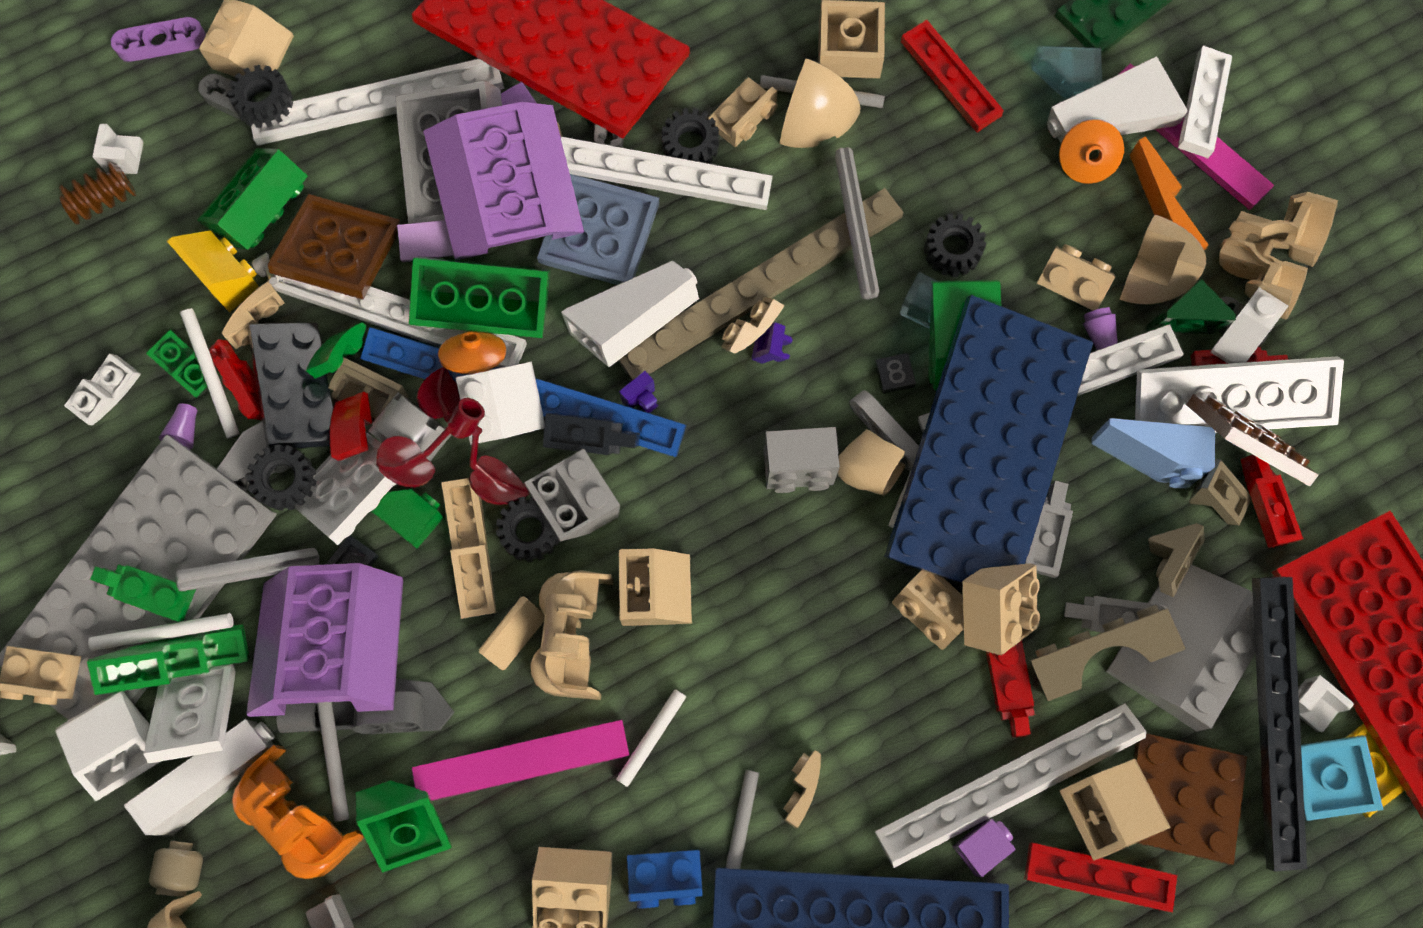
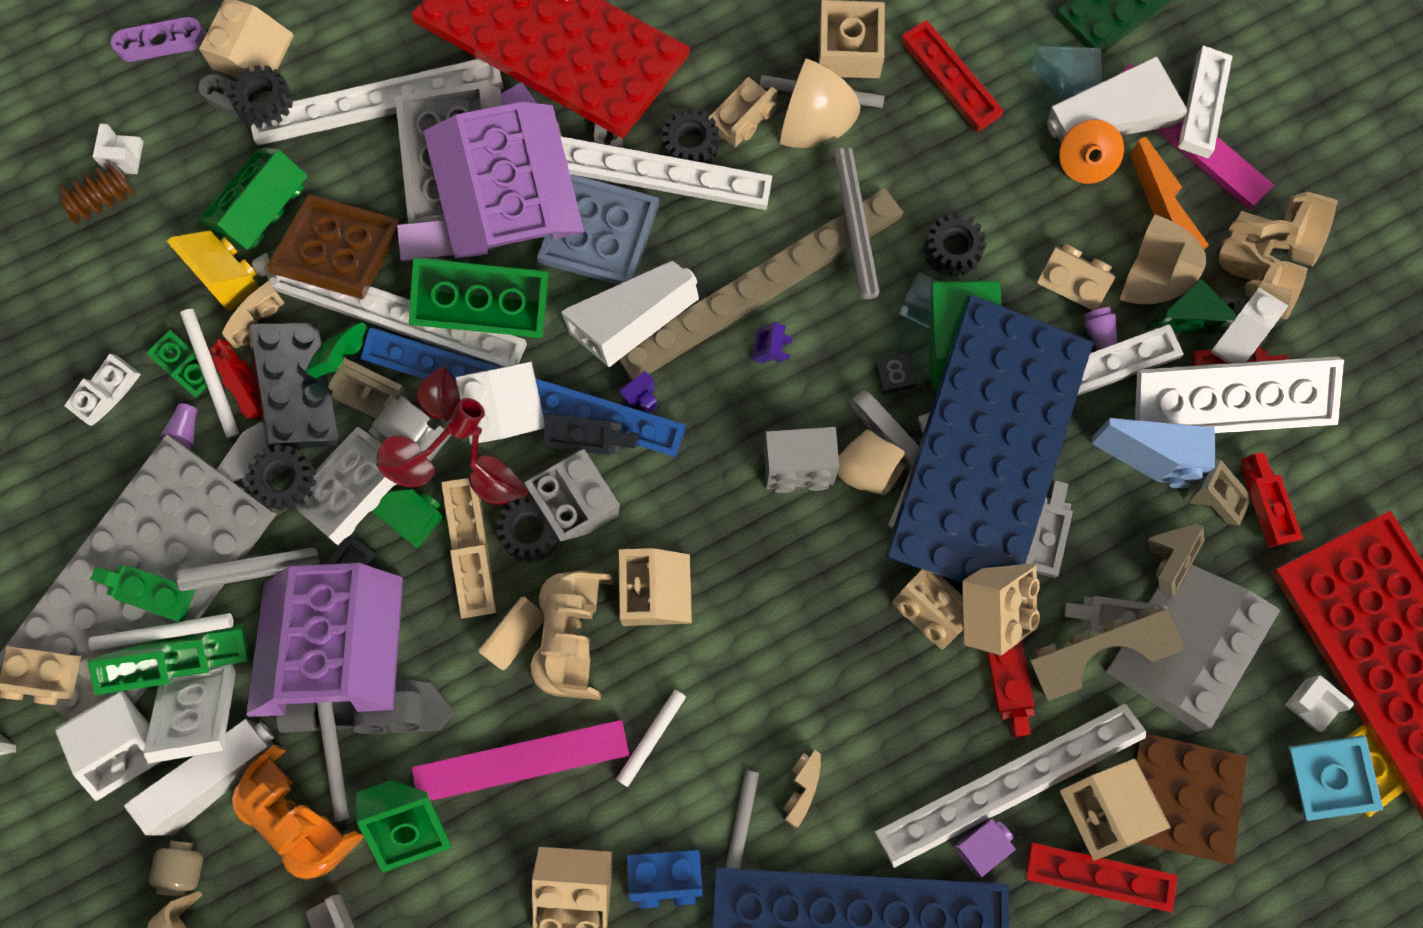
(348, 426): red slope -> none
(472, 352): orange dish -> none
(742, 334): tan slope -> none
(1253, 439): plate -> none
(1279, 723): black plate -> none

